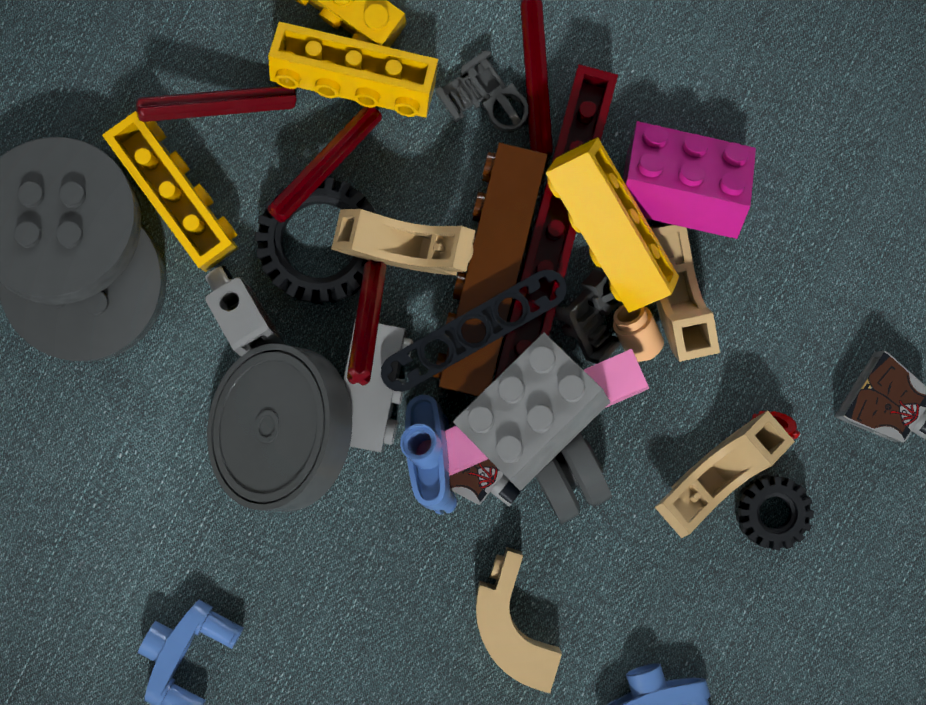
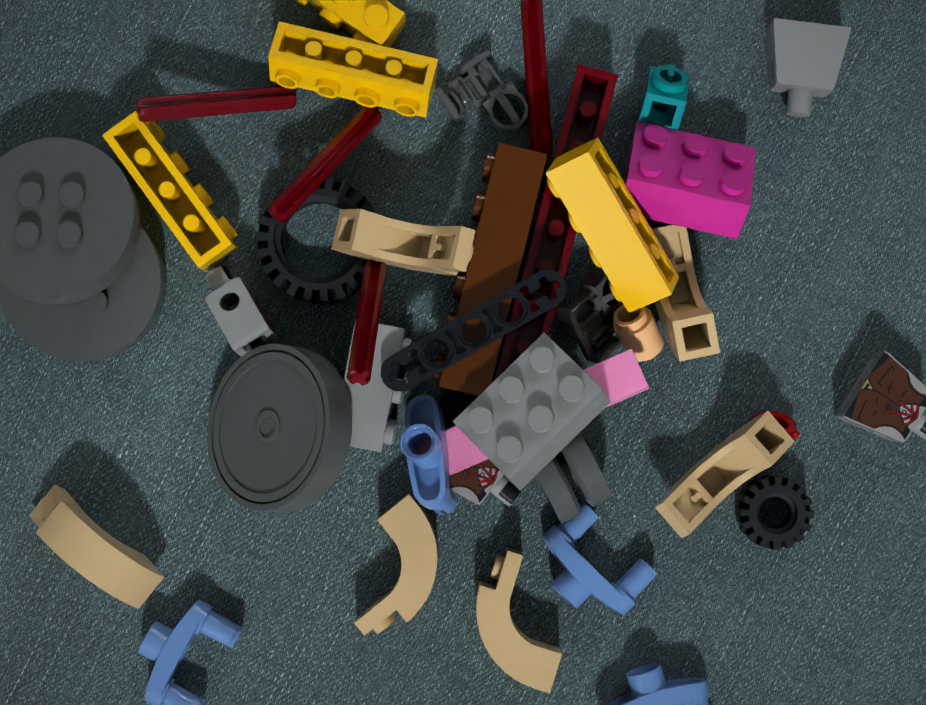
(92, 550): none -> tan arch
(418, 549): none -> tan arch
(581, 579): none -> medium blue connector
(664, 96): none -> teal brick
(804, 60): none -> light grey torso

